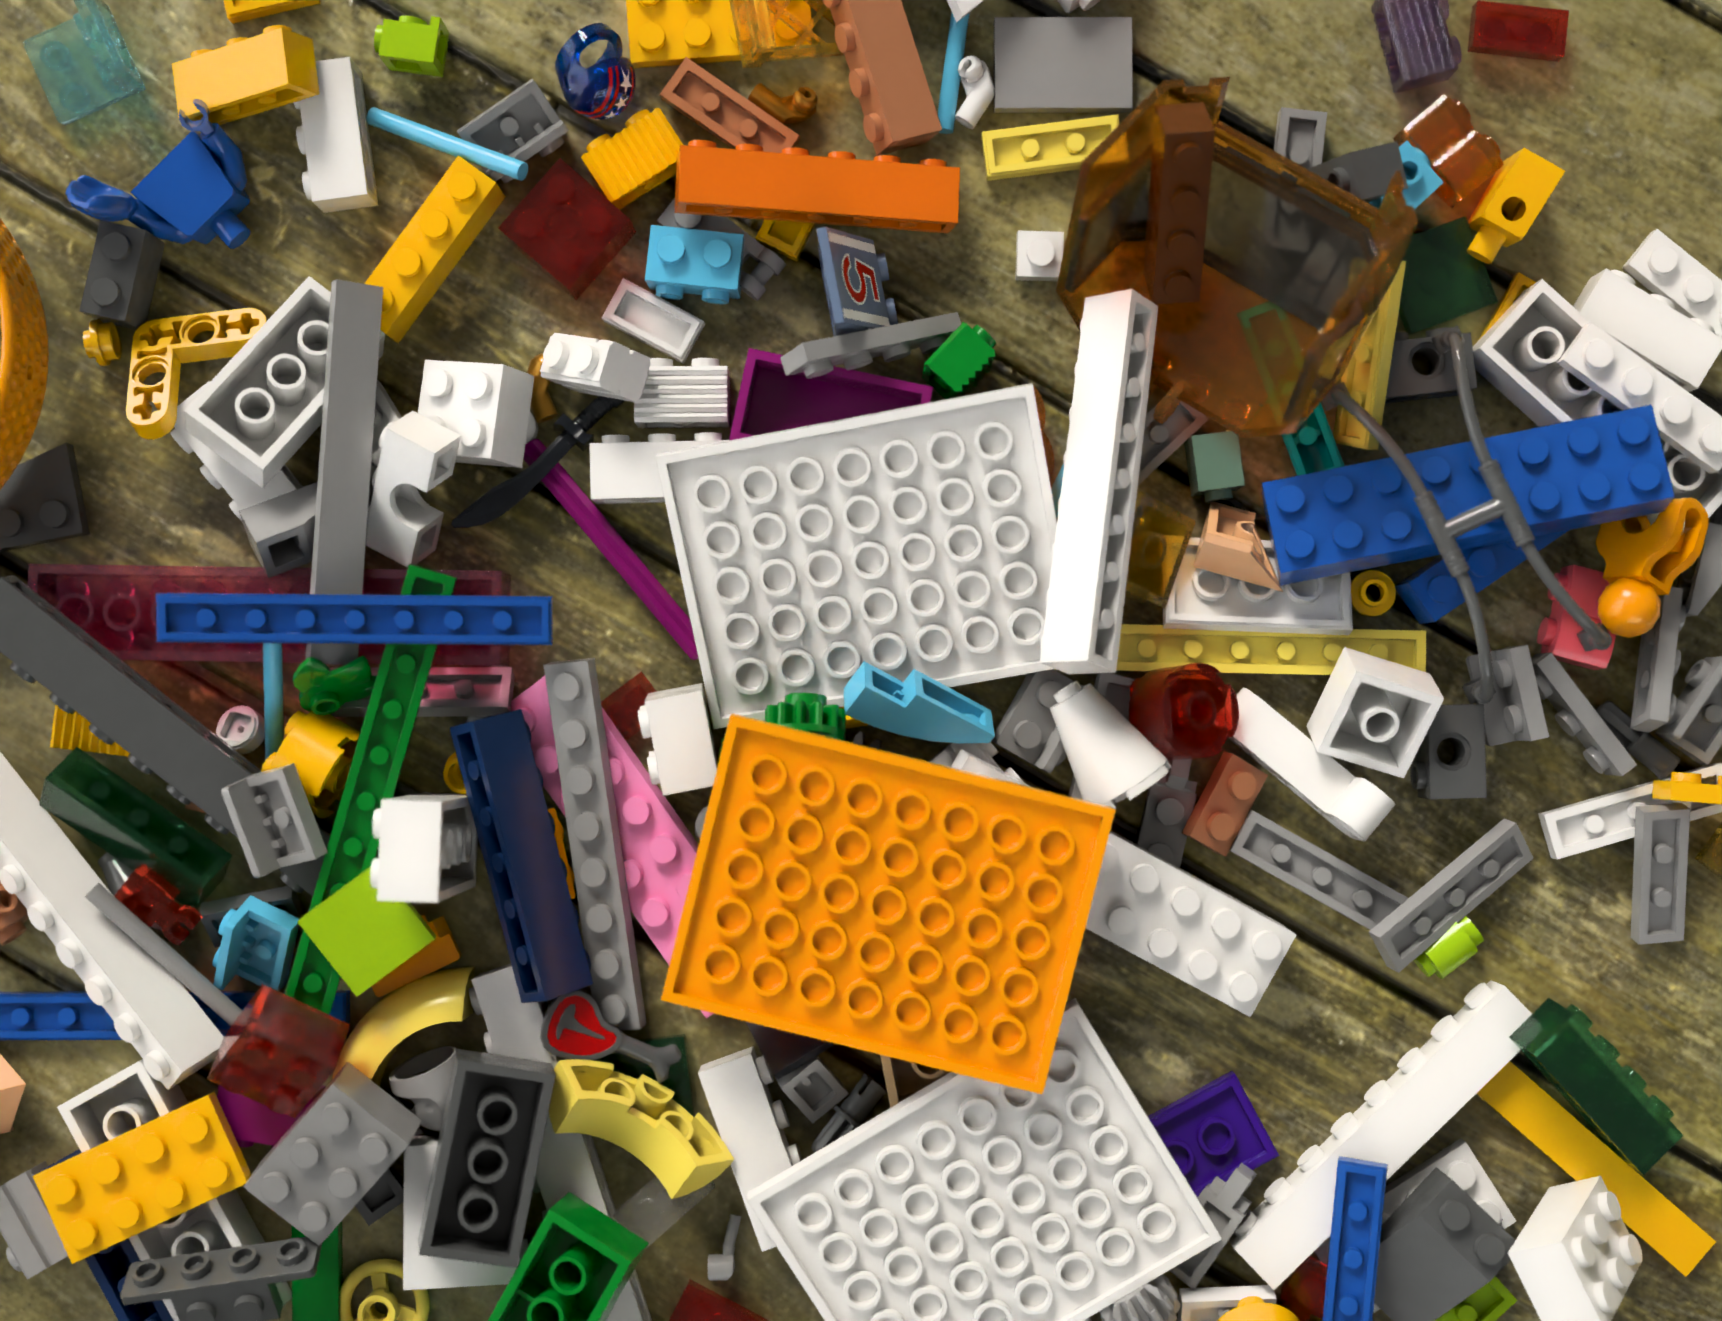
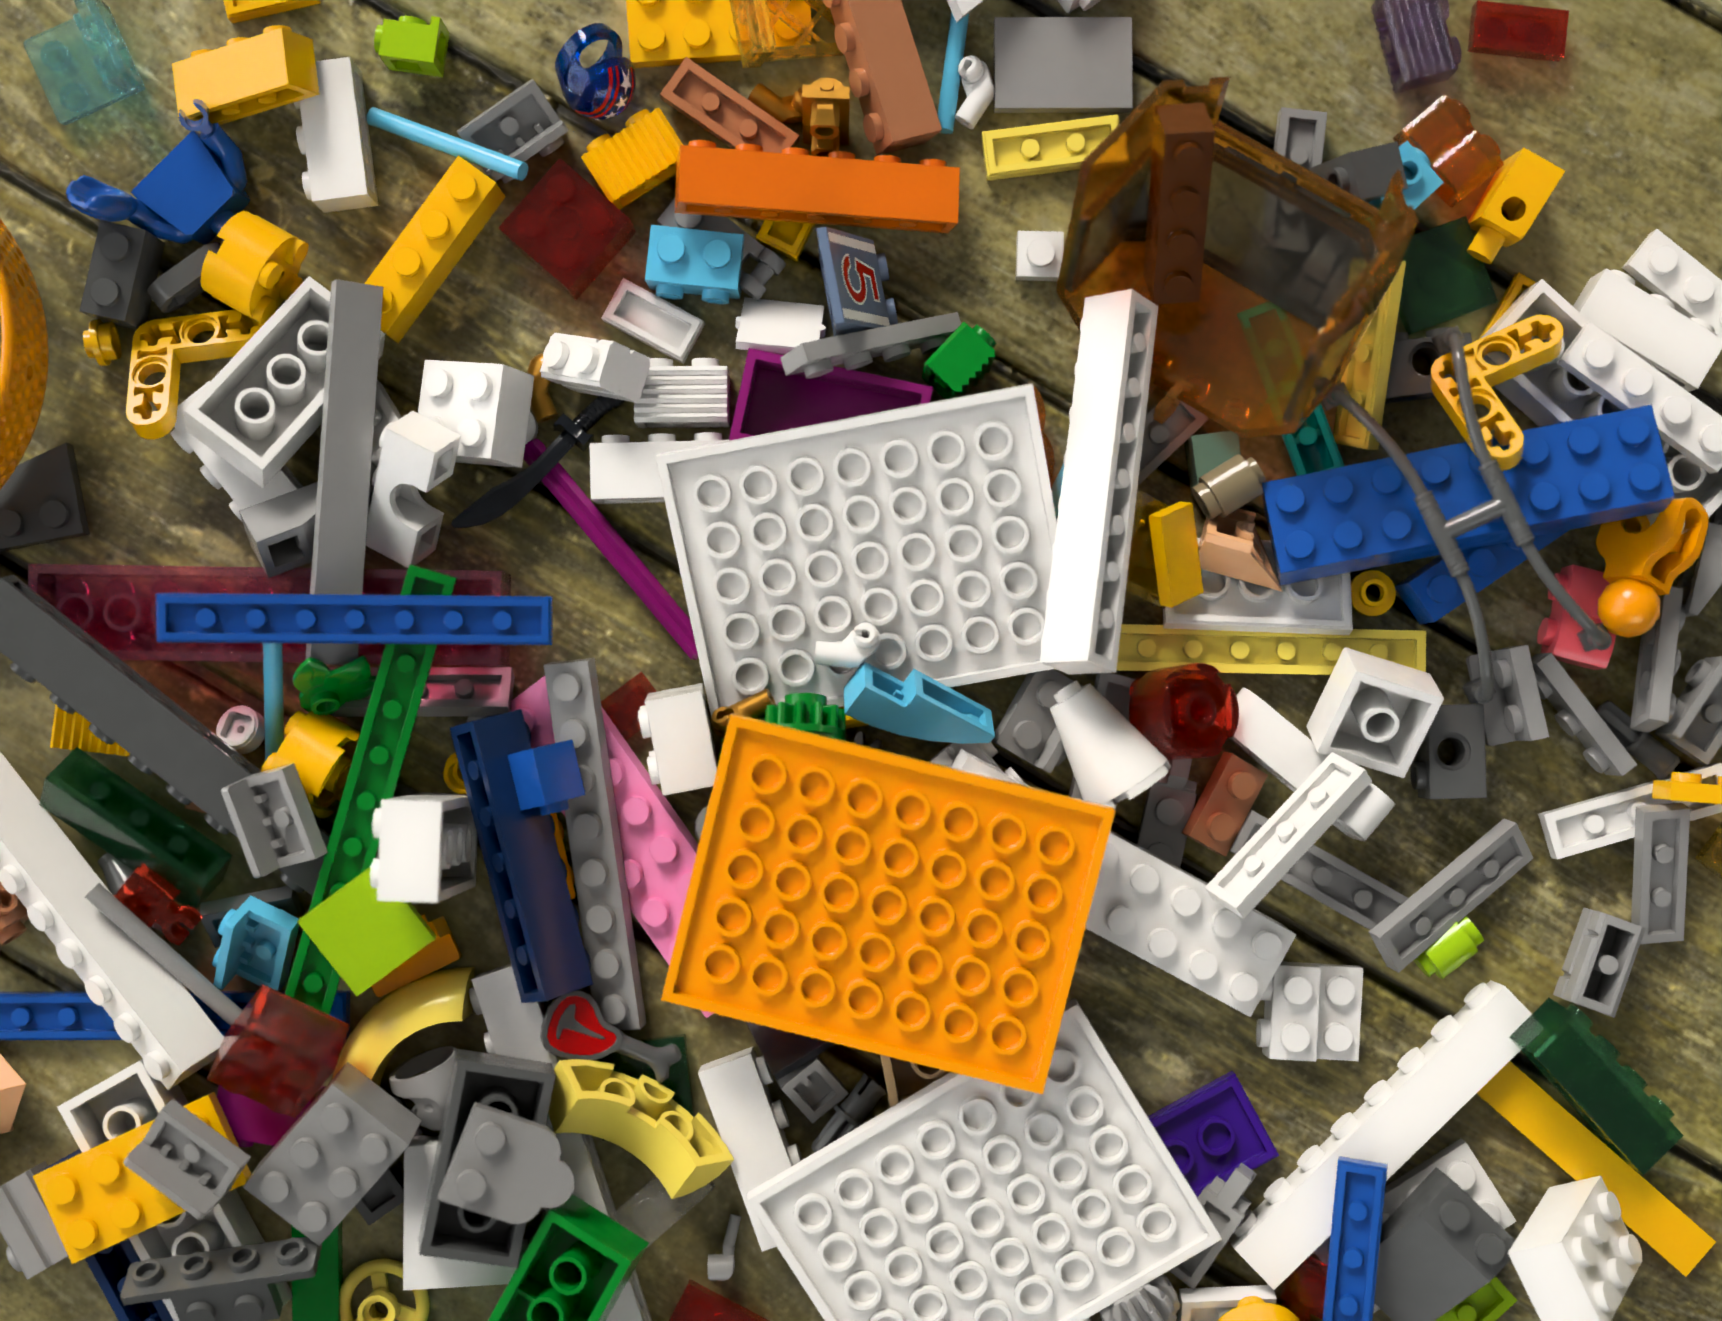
(181, 282): none -> dark grey beam
(187, 1160): none -> light grey bracket
(253, 266): none -> yellow brick
(506, 1167): none -> light grey plate
(546, 777): none -> blue brick
(750, 707): none -> pearl gold arm
(778, 325): none -> white piece
(825, 115): none -> pearl gold hips
(852, 650): none -> white arm
(1176, 554): none -> yellow tile
(1229, 486): none -> dark tan brick
(1288, 834): none -> white plate
(1312, 1013): none -> white plate
(1484, 376): none -> yellow beam
(1599, 961): none -> light grey brick

